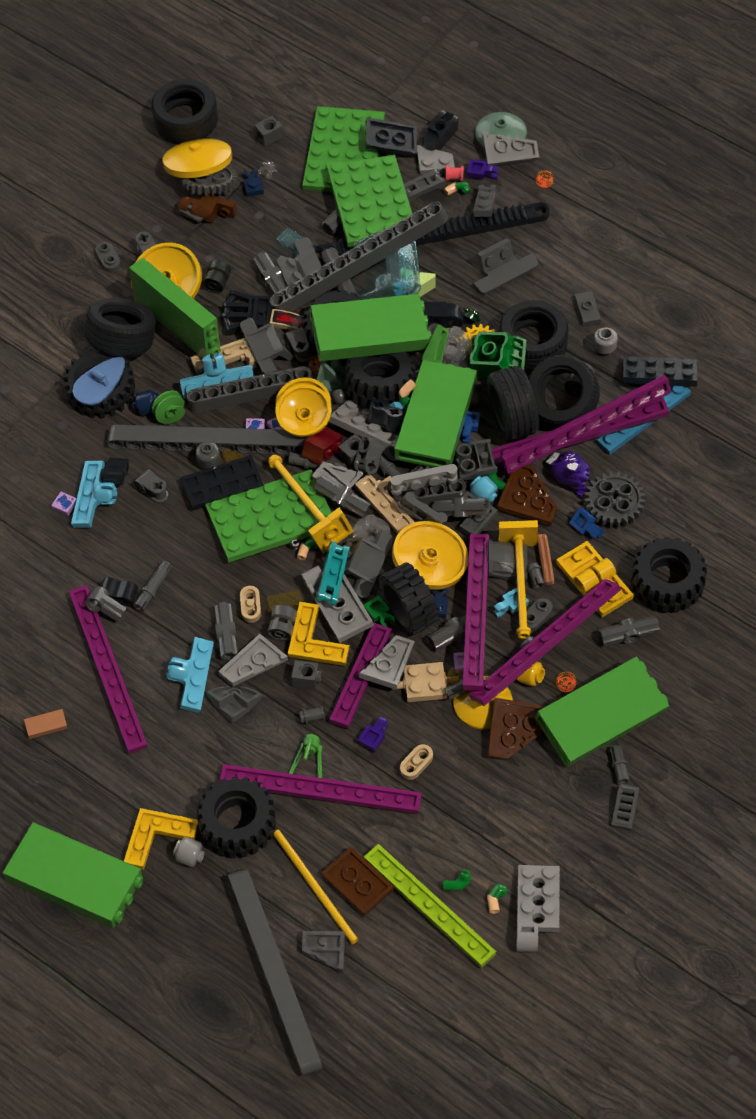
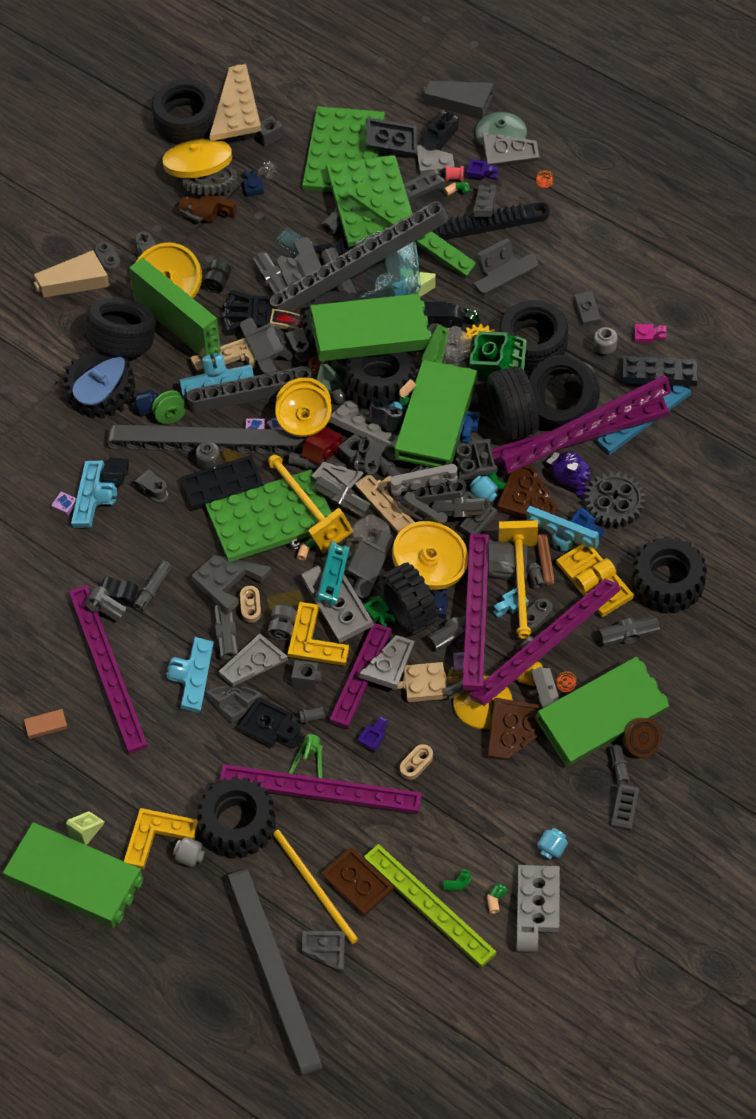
(72, 276): none -> tan slope
(84, 827): none -> yellowish green slope
(220, 575): none -> dark grey wing
(237, 107): none -> tan wing
(280, 726): none -> black plate
(430, 242): none -> bright green plate
(459, 97): none -> dark grey slope
(544, 679): none -> light grey piece
(552, 843): none -> medium azure head
(563, 531): none -> medium azure plate
(642, 737): none -> reddish brown tile
(646, 333): none -> dark pink plate

